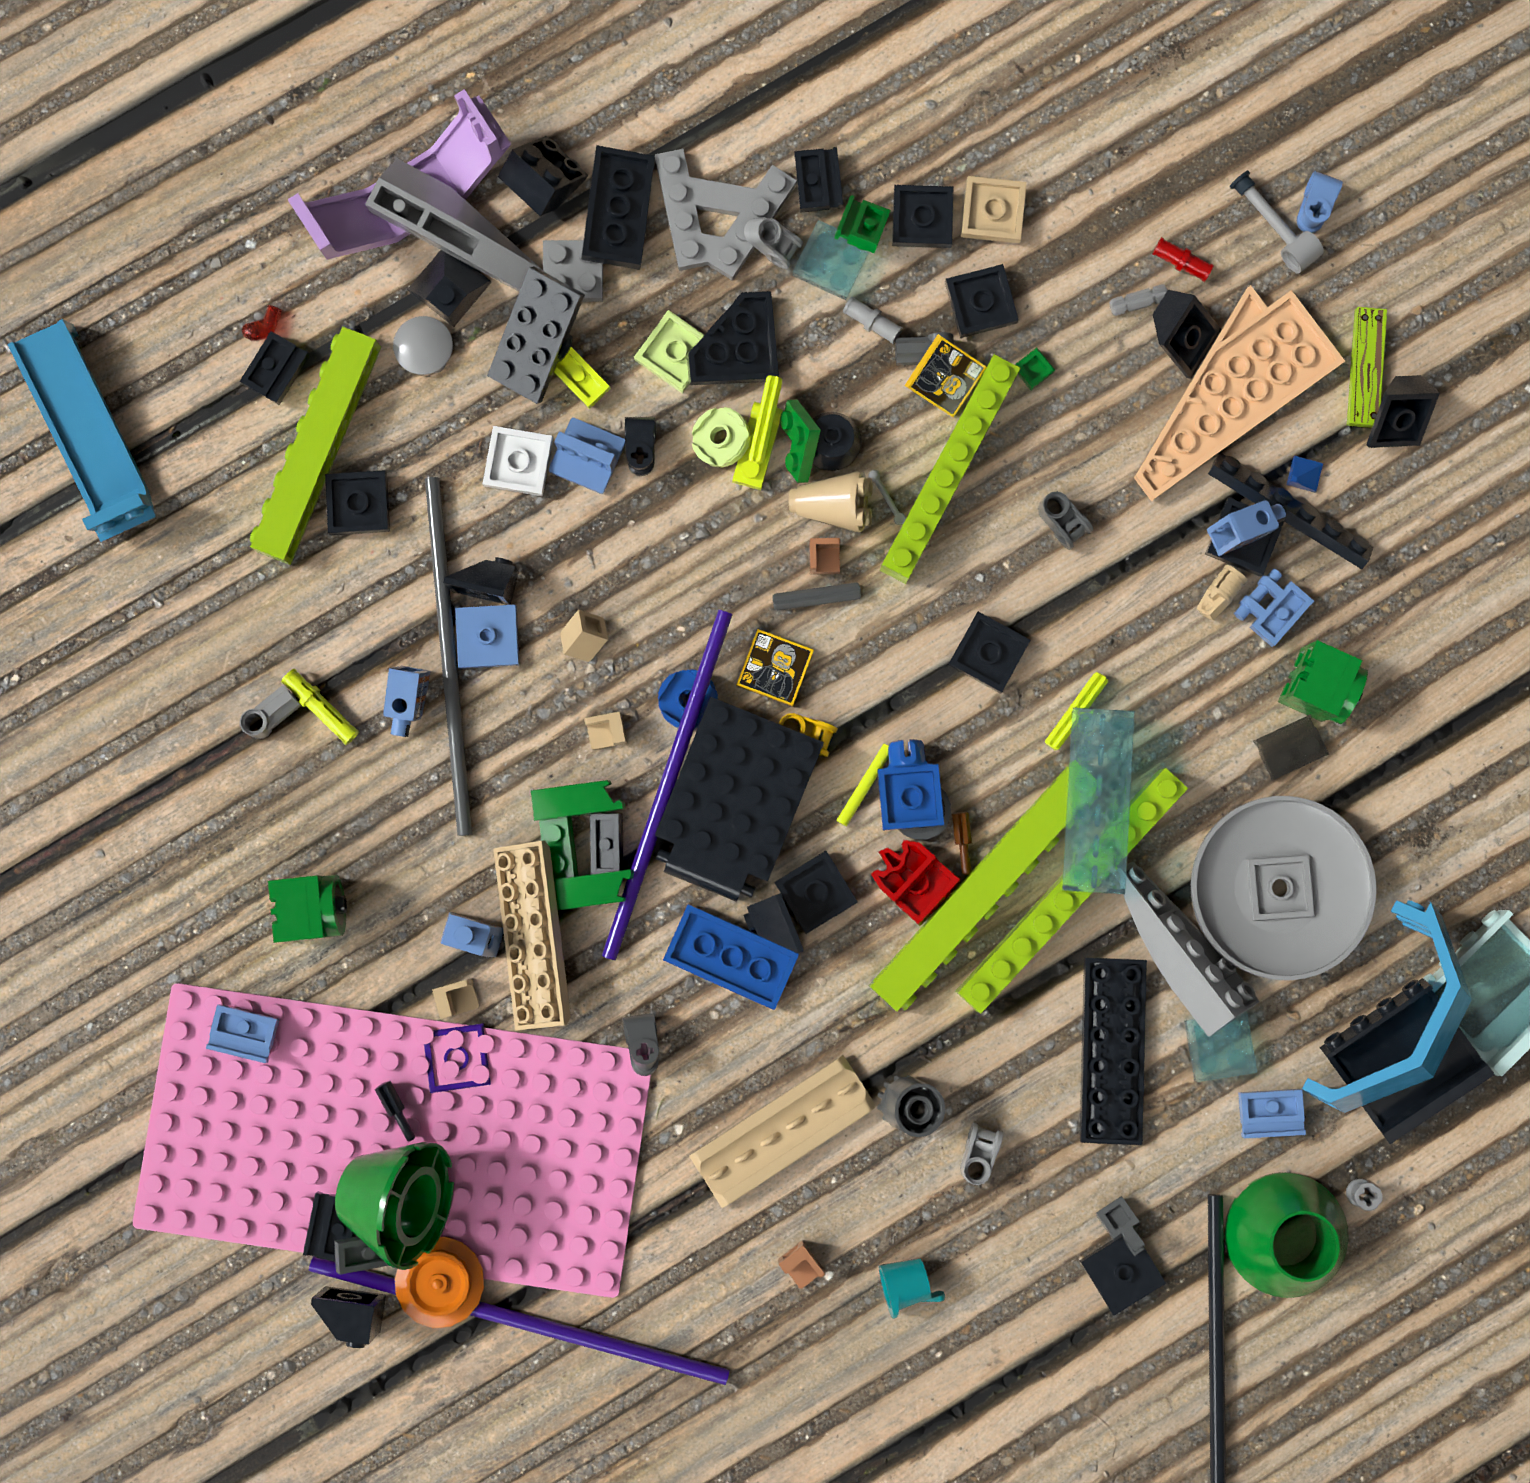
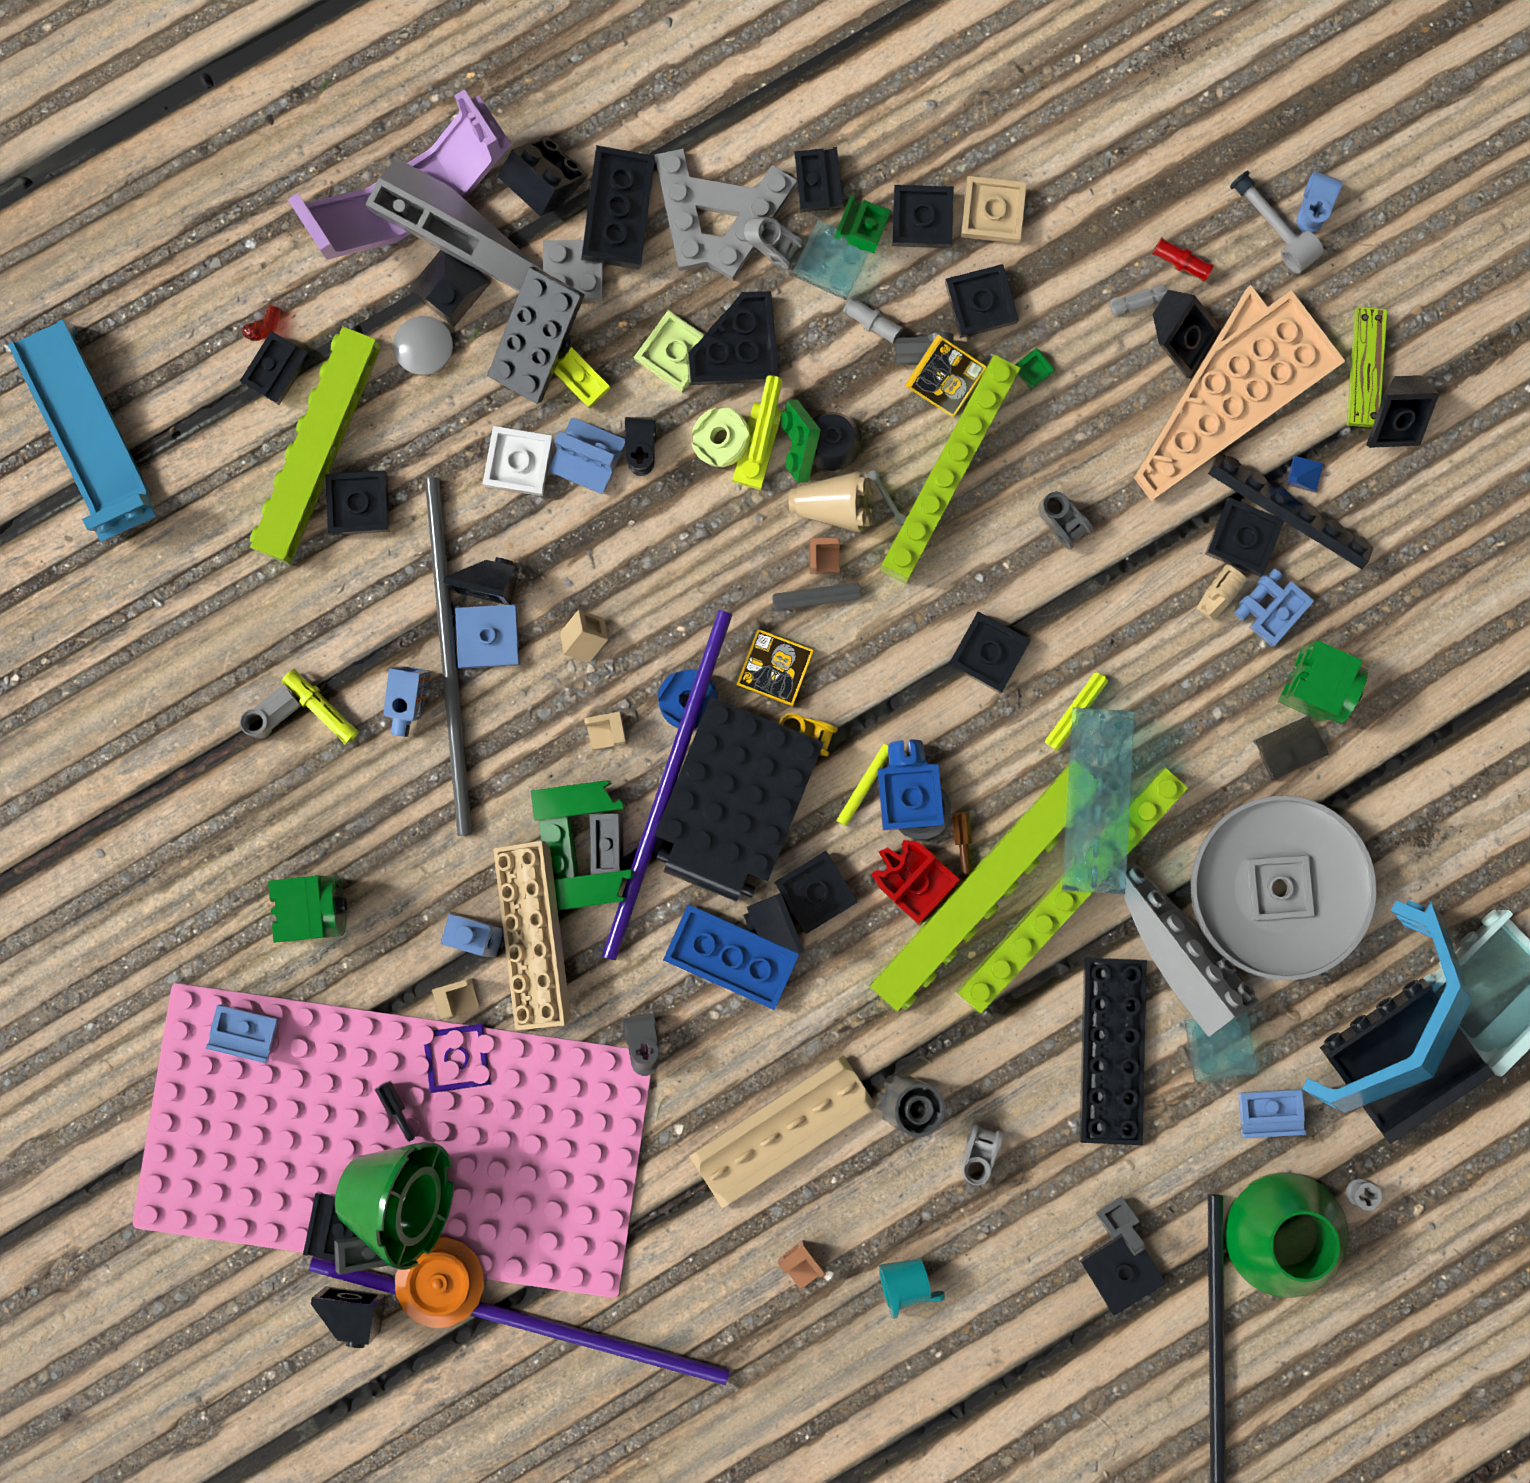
(1245, 526): medium blue torso -> none

